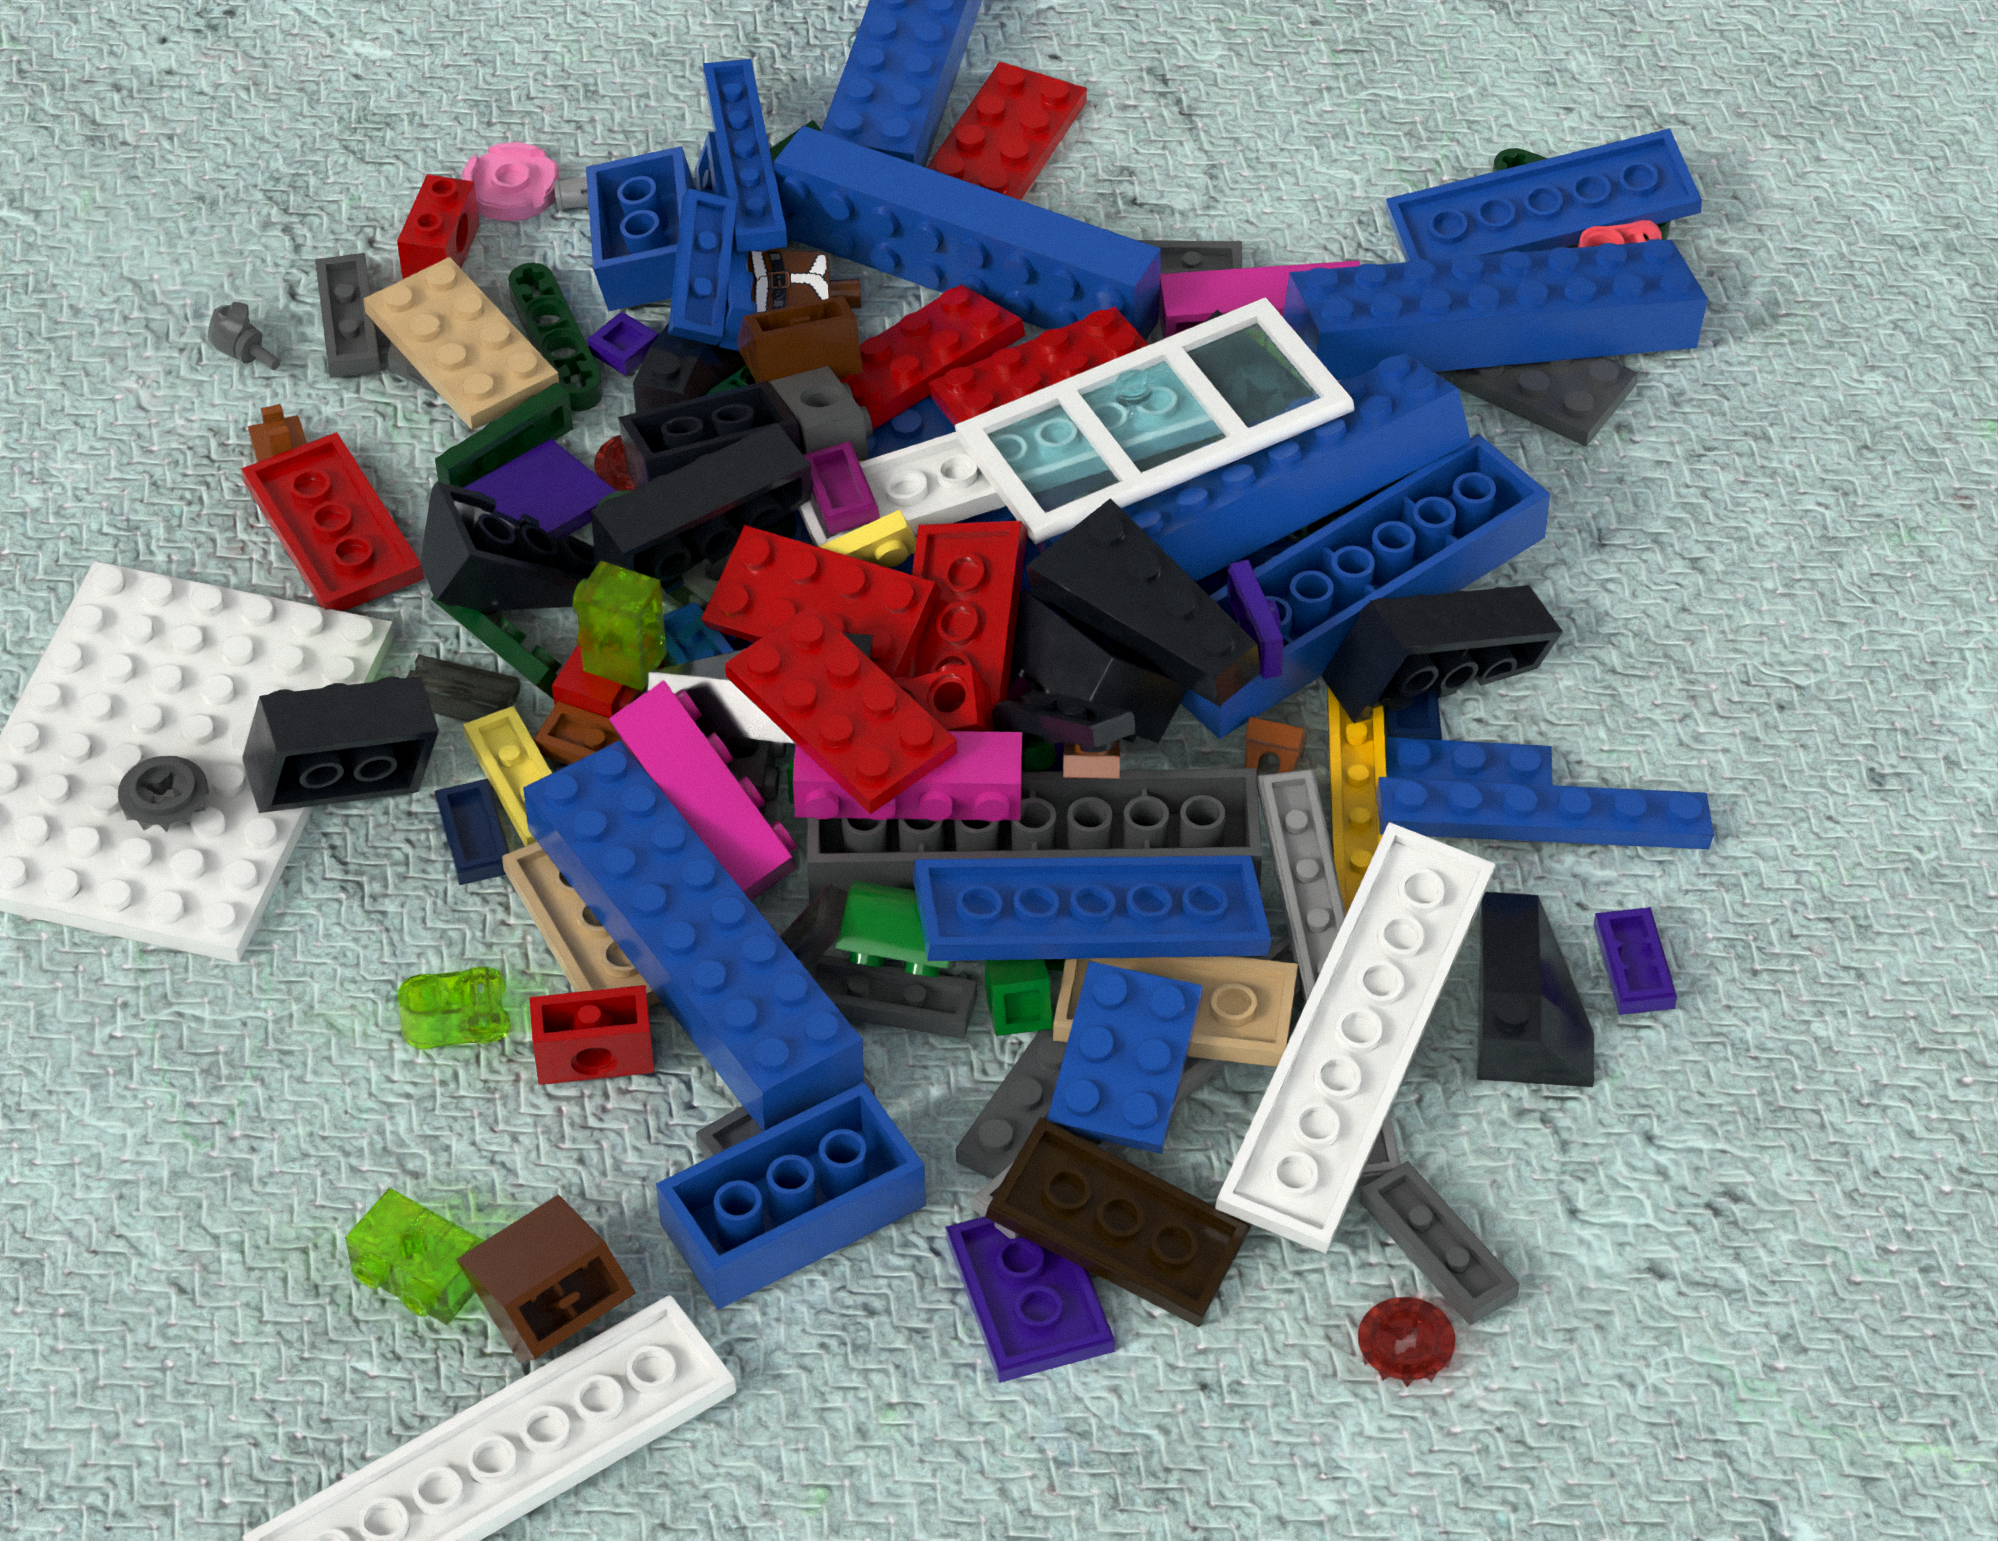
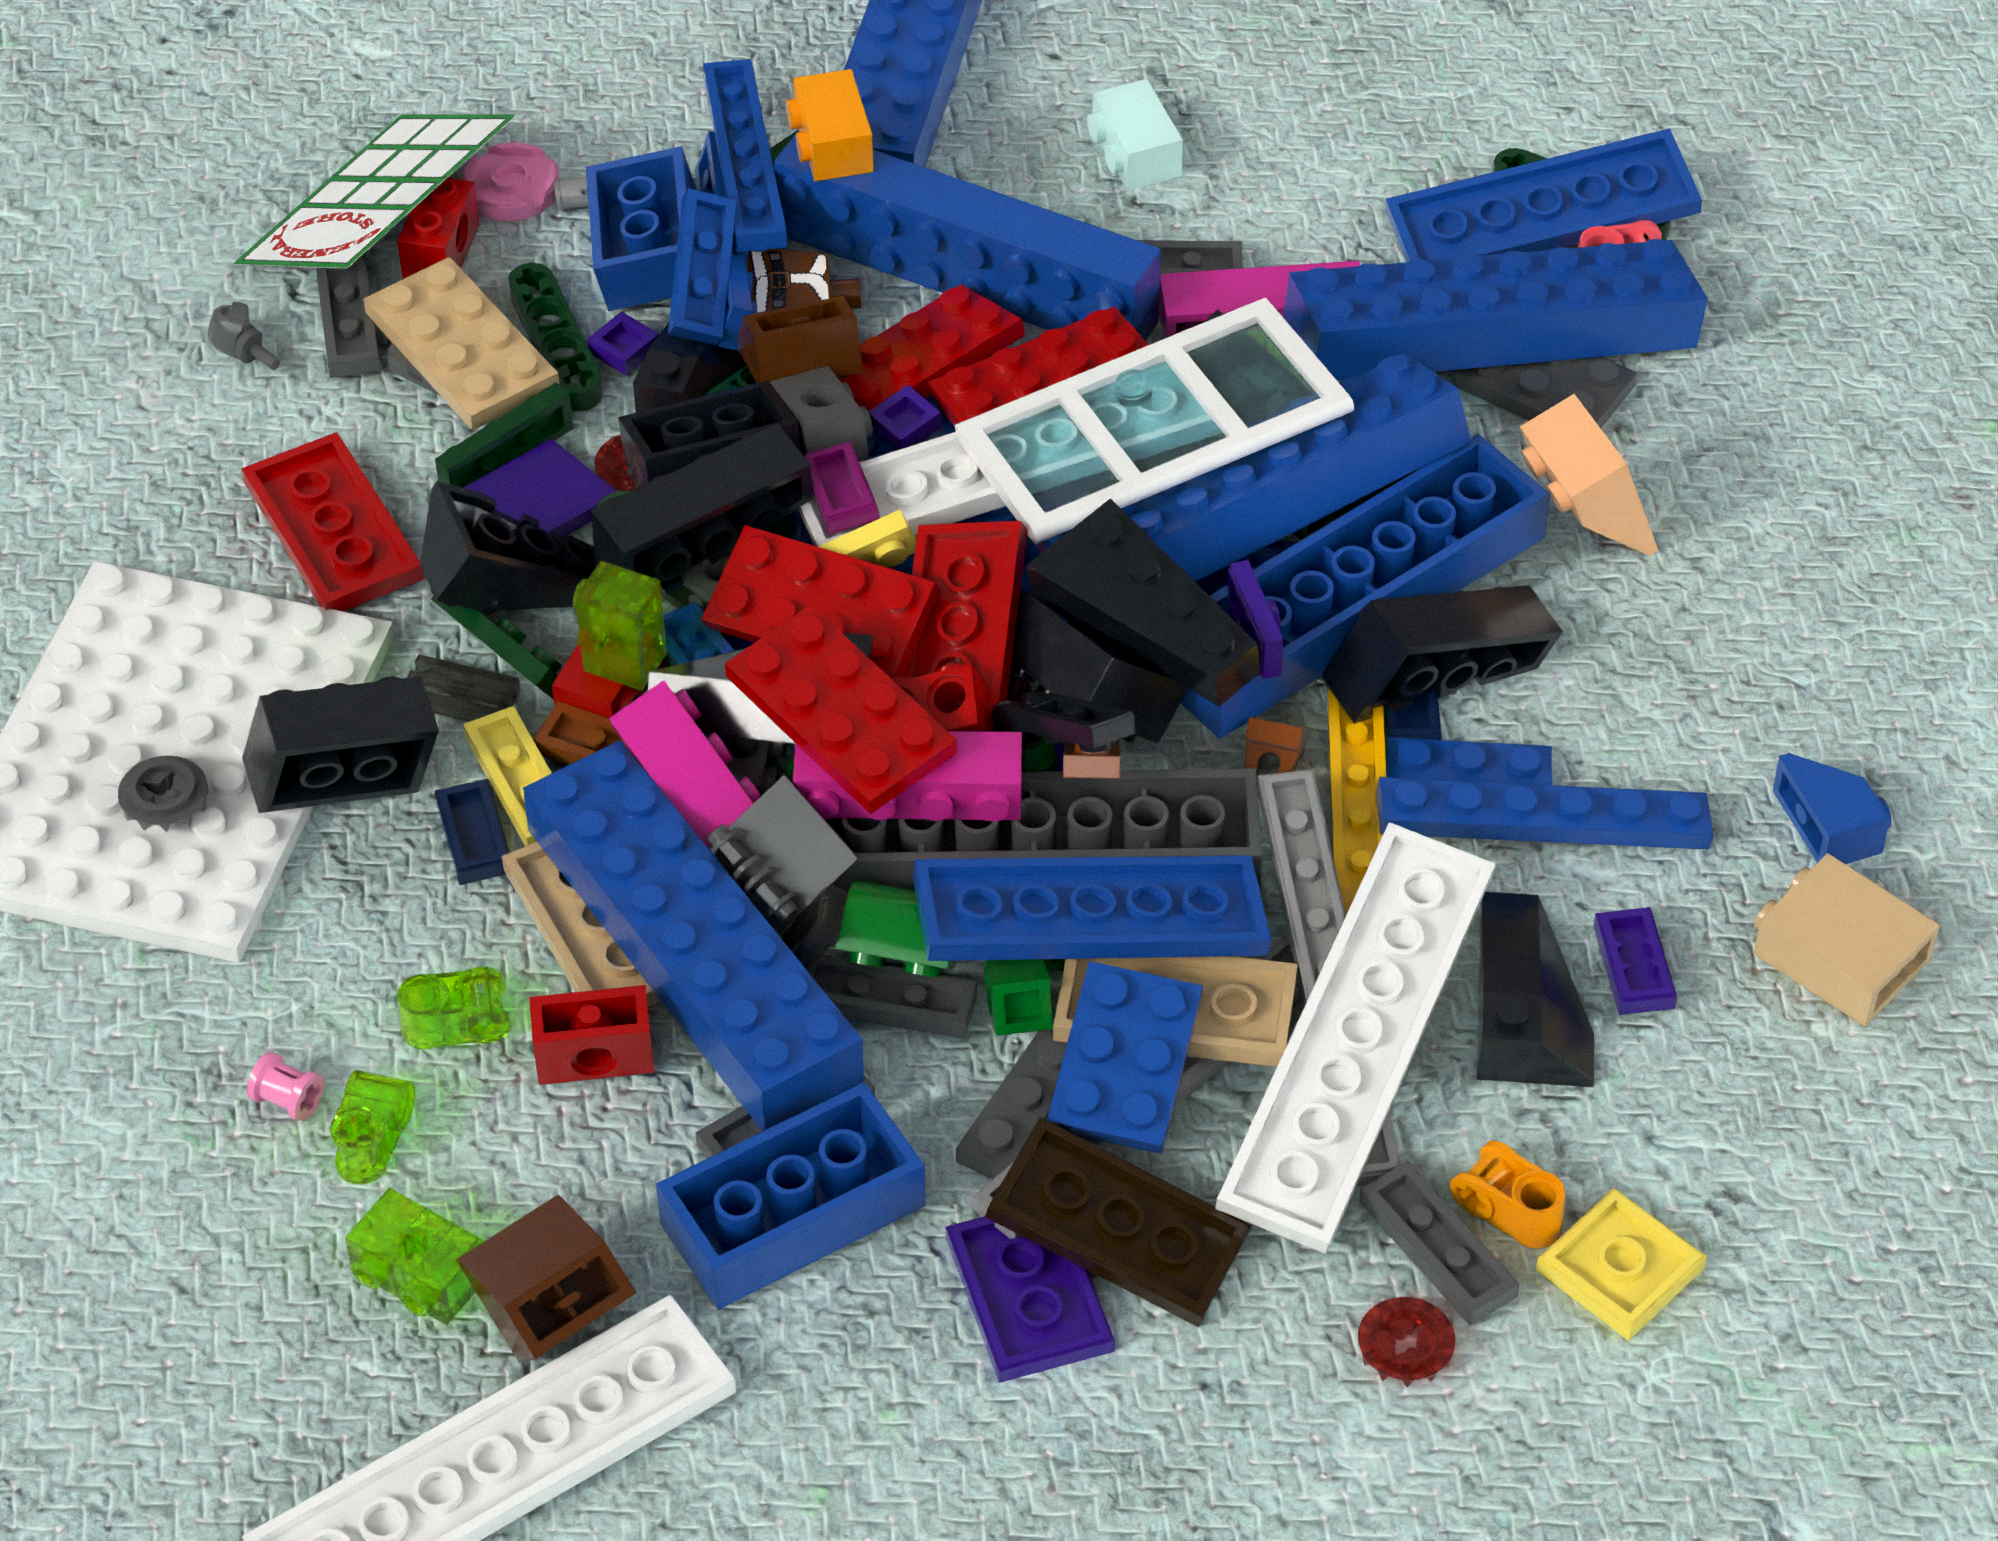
(275, 433): dark orange tile -> none
(285, 1086): none -> bright pink bush
(370, 1124): none -> clear neon green piece
(374, 190): none -> white sticker
(781, 853): none -> dark grey hinge
(830, 125): none -> light orange brick
(905, 418): none -> dark purple plate
(1009, 130): red plate -> none
(1136, 134): none -> light aqua brick
(1508, 1191): none -> light orange piece
(1586, 474): none -> light nougat slope
(1621, 1264): none -> light yellow tile
(1831, 809): none -> blue slope
(1845, 938): none -> tan brick

